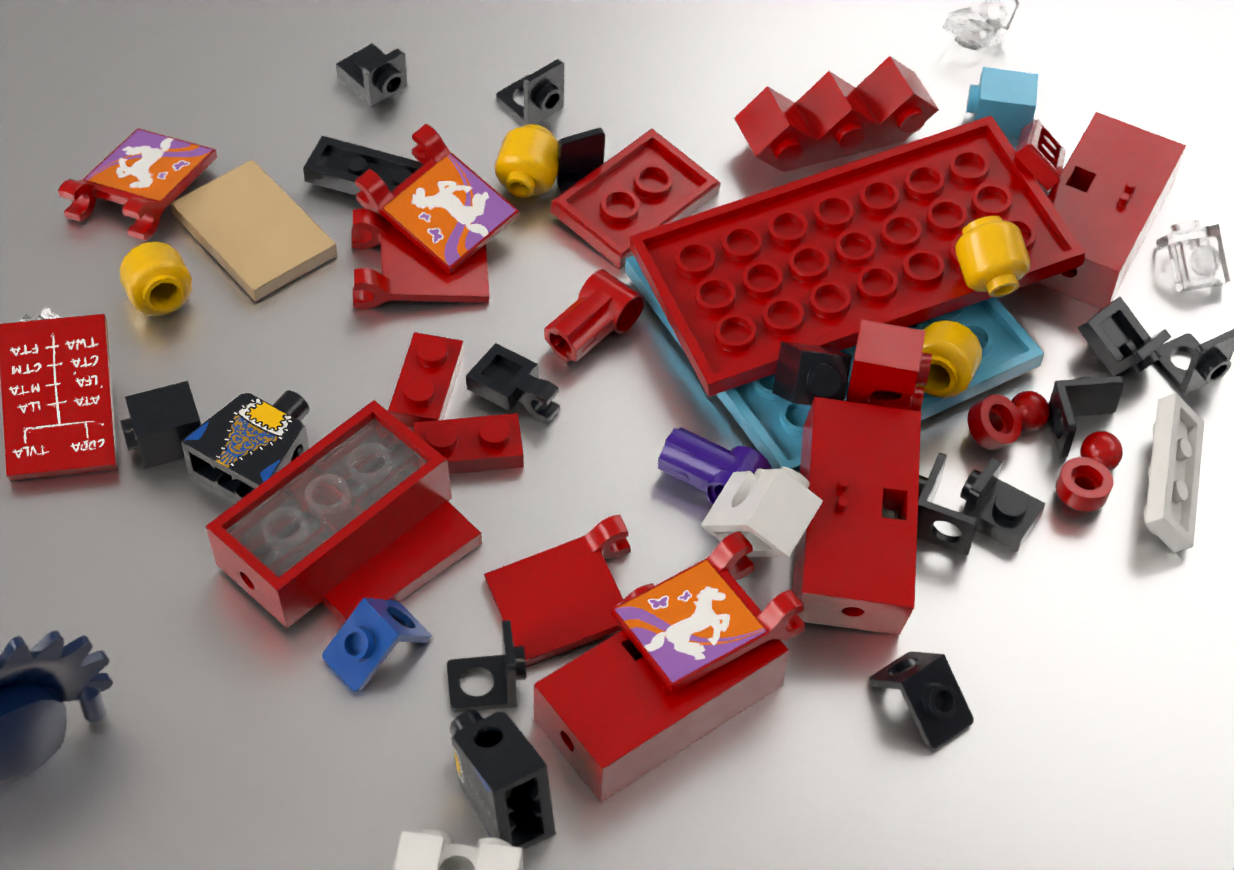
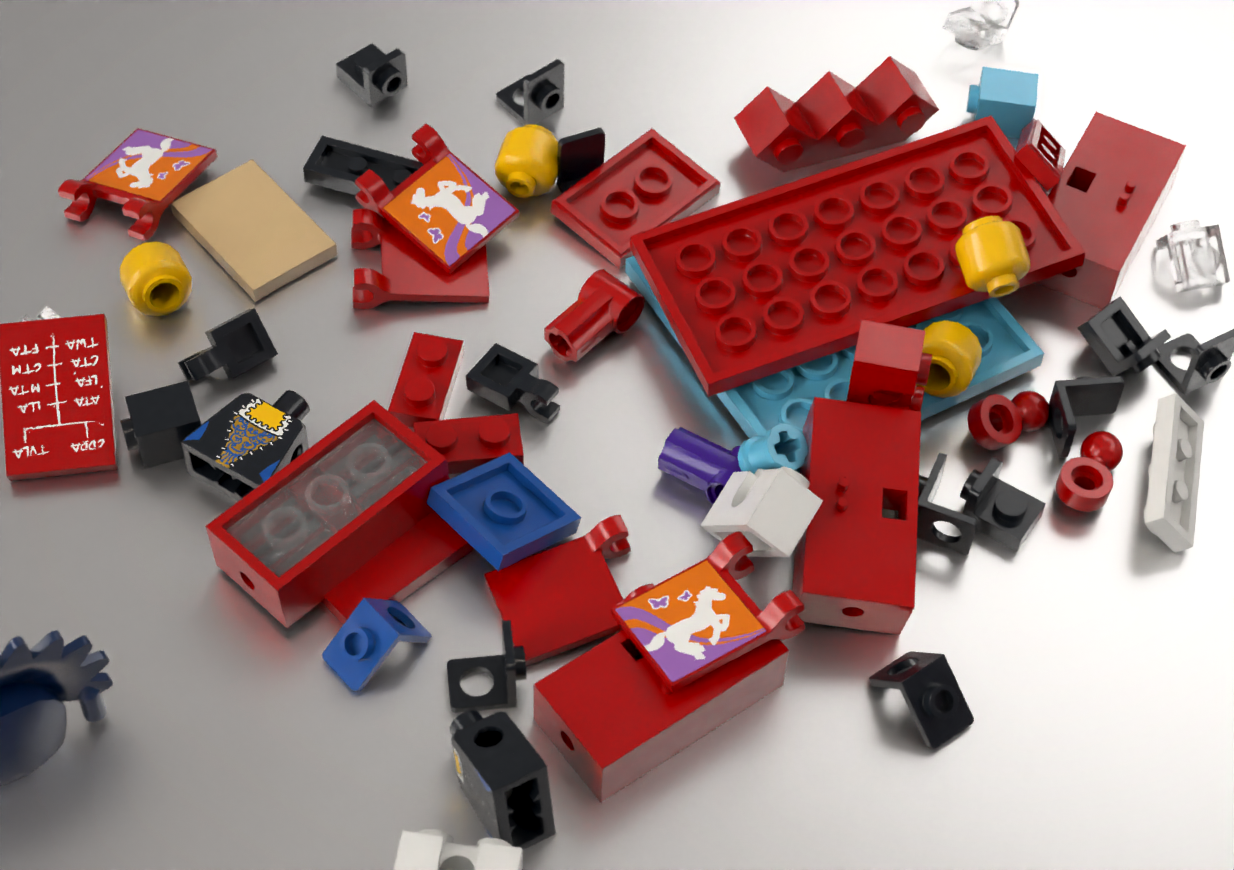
(235, 346): none -> black plate
(503, 511): none -> blue plate
(779, 448): none -> medium azure bush
(810, 372): black brick -> none

